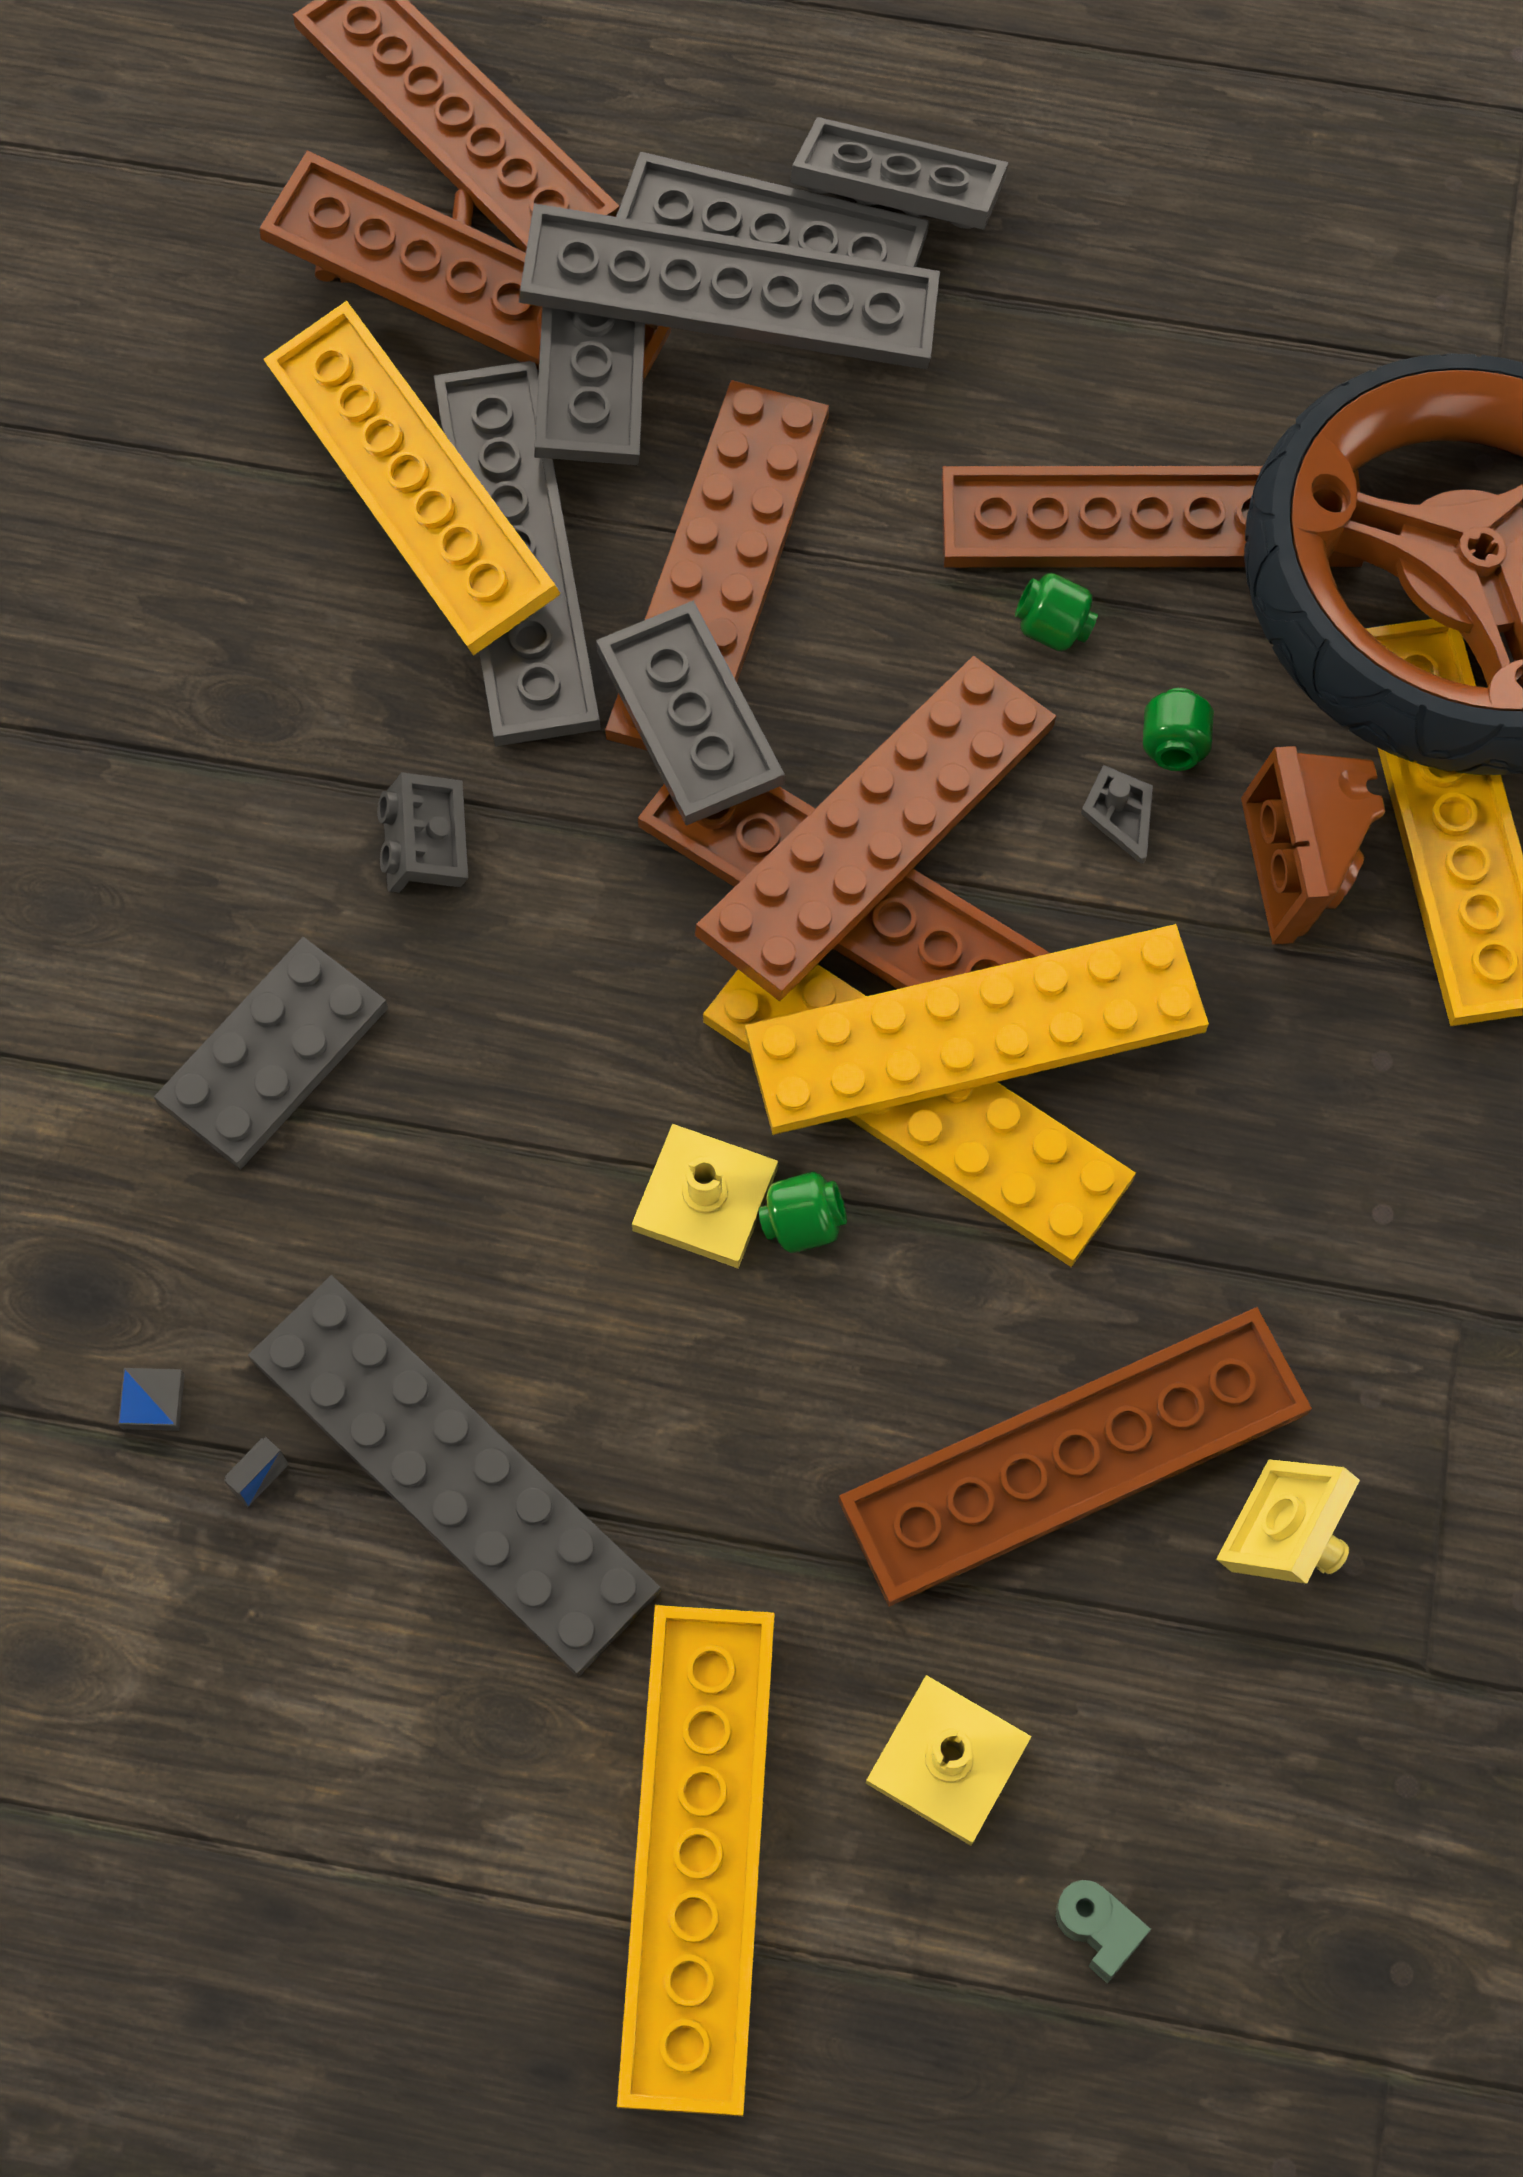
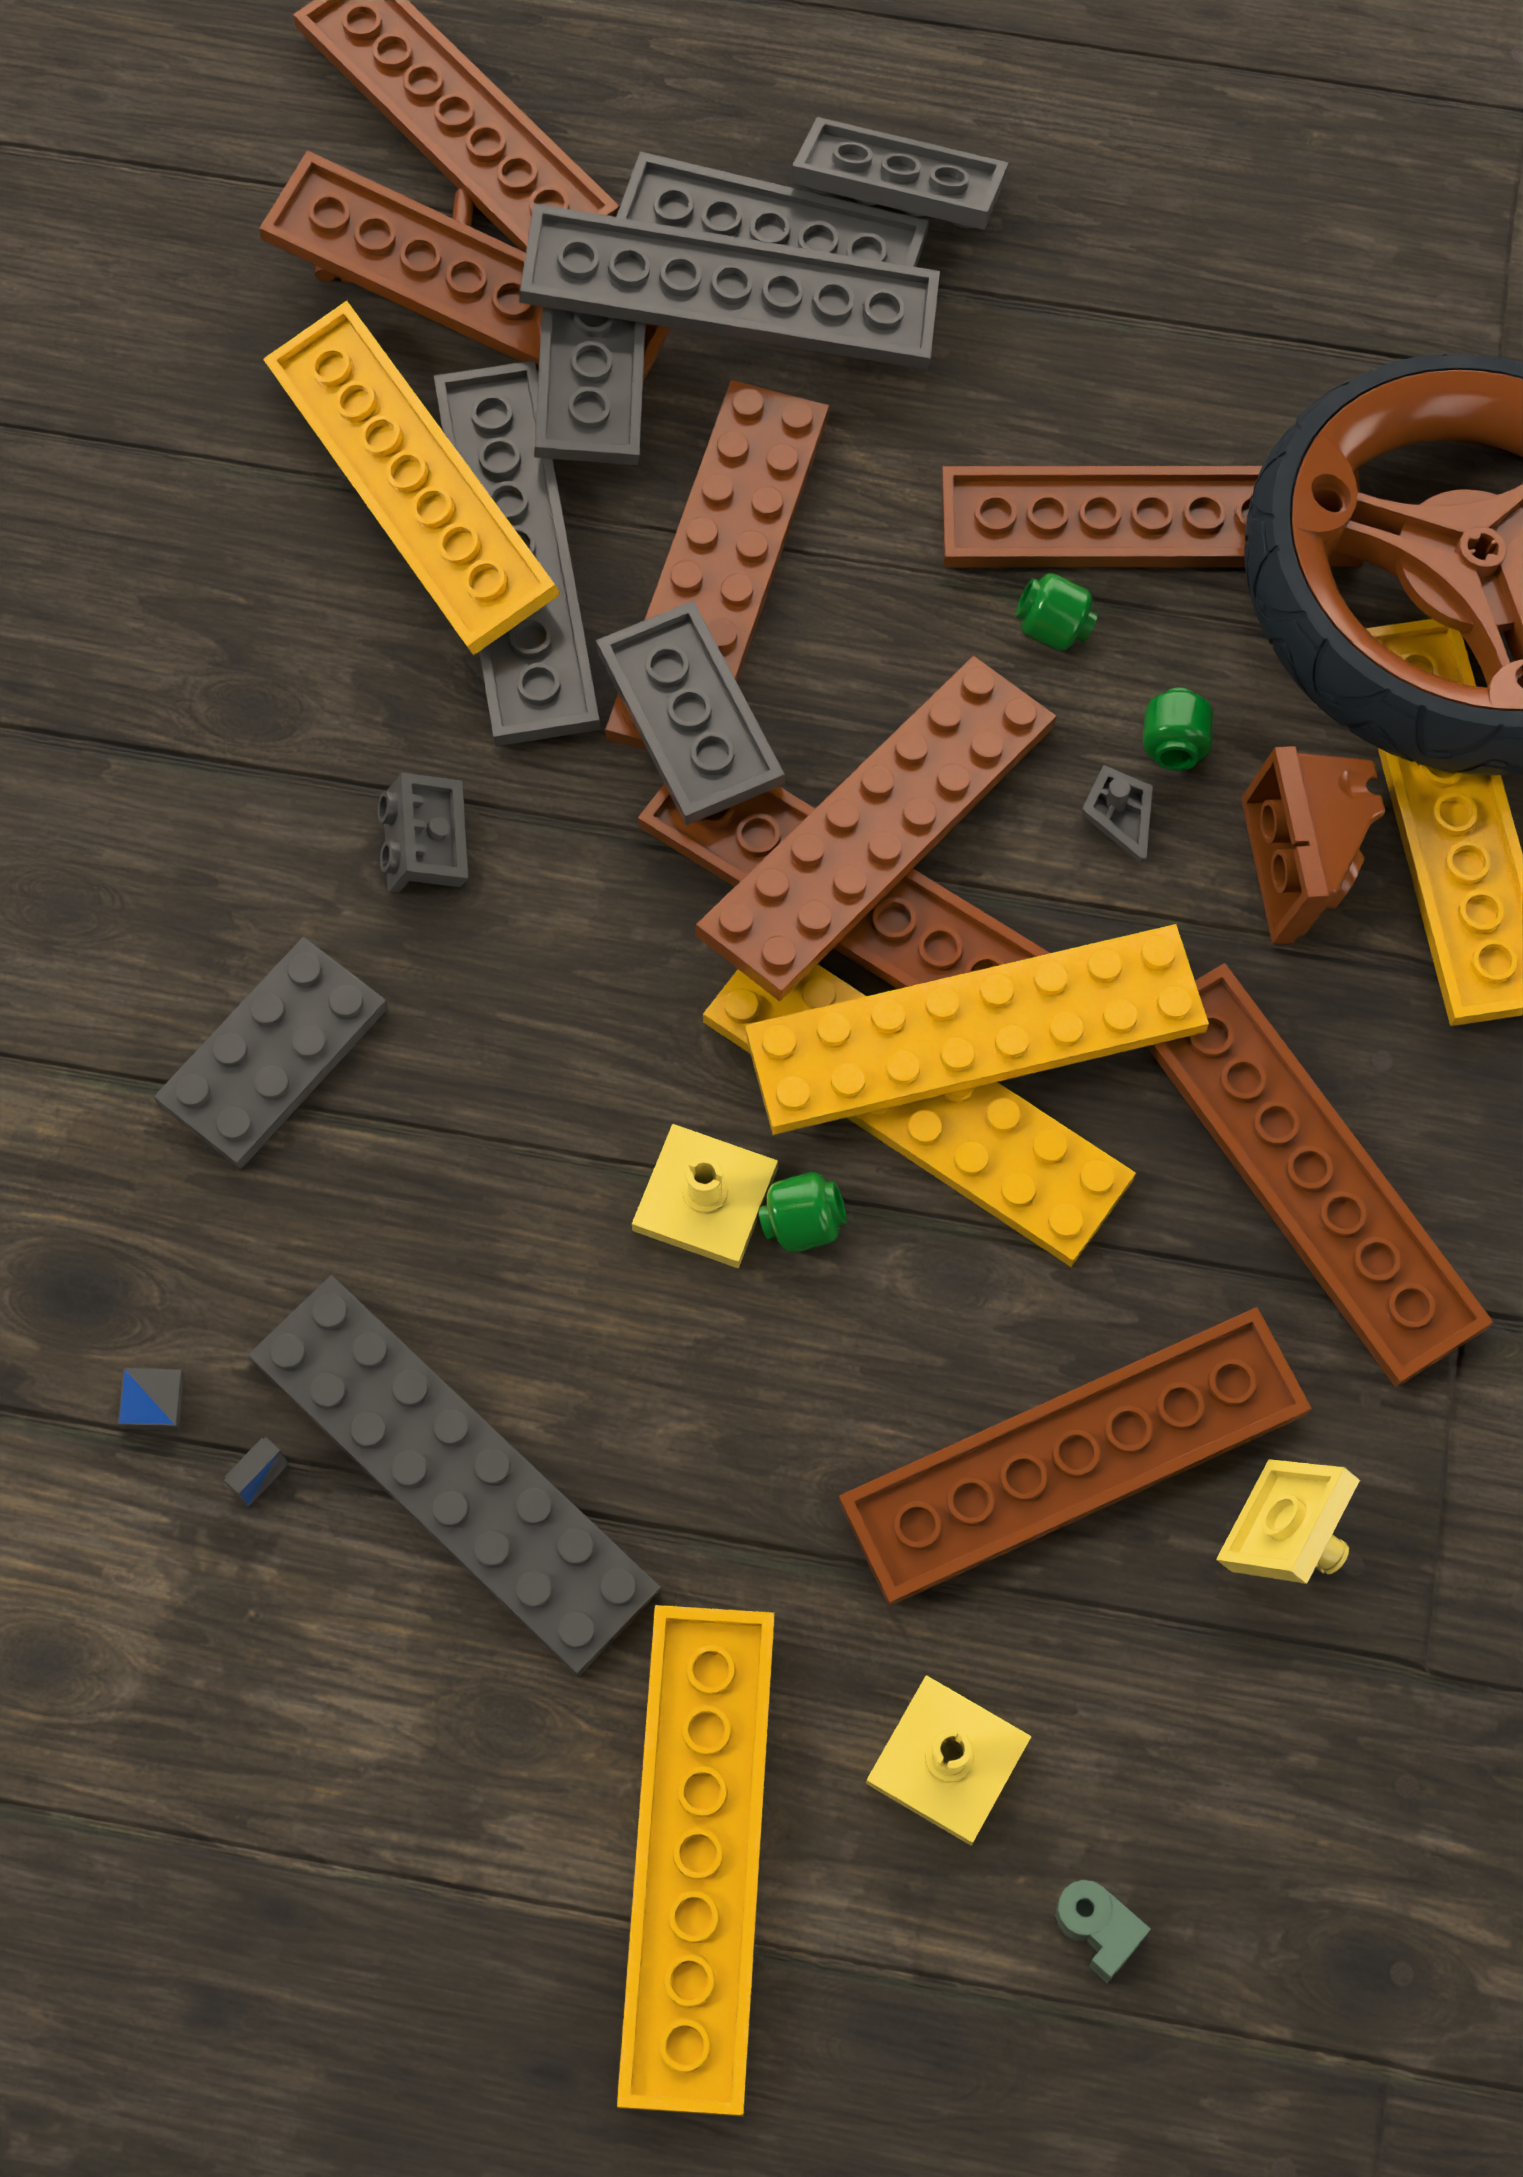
(1320, 1184): none -> dark orange plate

